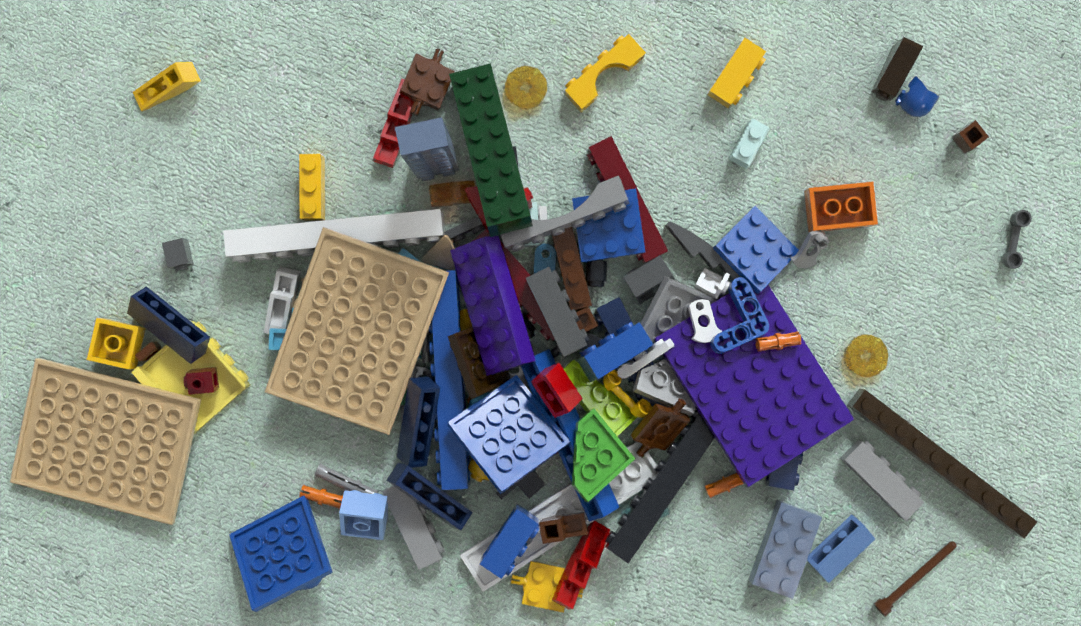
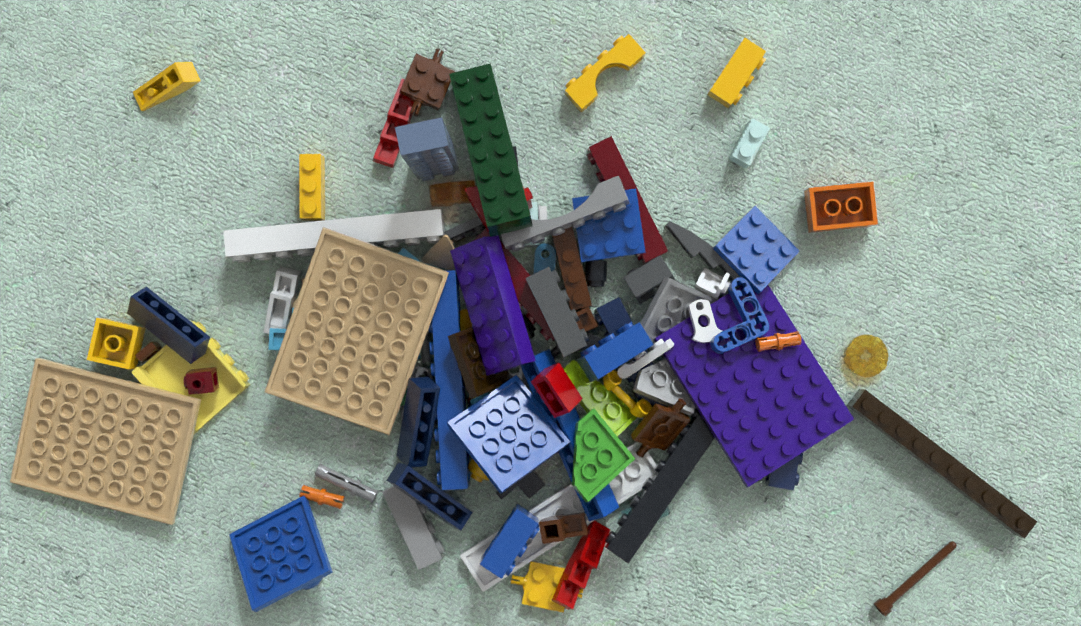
(177, 254): dark grey brick -> none
(363, 515): light blue brick -> none
(533, 77): clear yellow plate -> none
(723, 485): orange axle -> none
(785, 549): sand blue brick -> none
(807, 260): light grey piece -> none
(840, 548): medium blue brick -> none
(881, 479): light grey brick -> none
(896, 68): dark brown slope -> none
(918, 100): blue helmet -> none
(970, 137): reddish brown brick -> none
(1012, 258): dark grey bar -> none

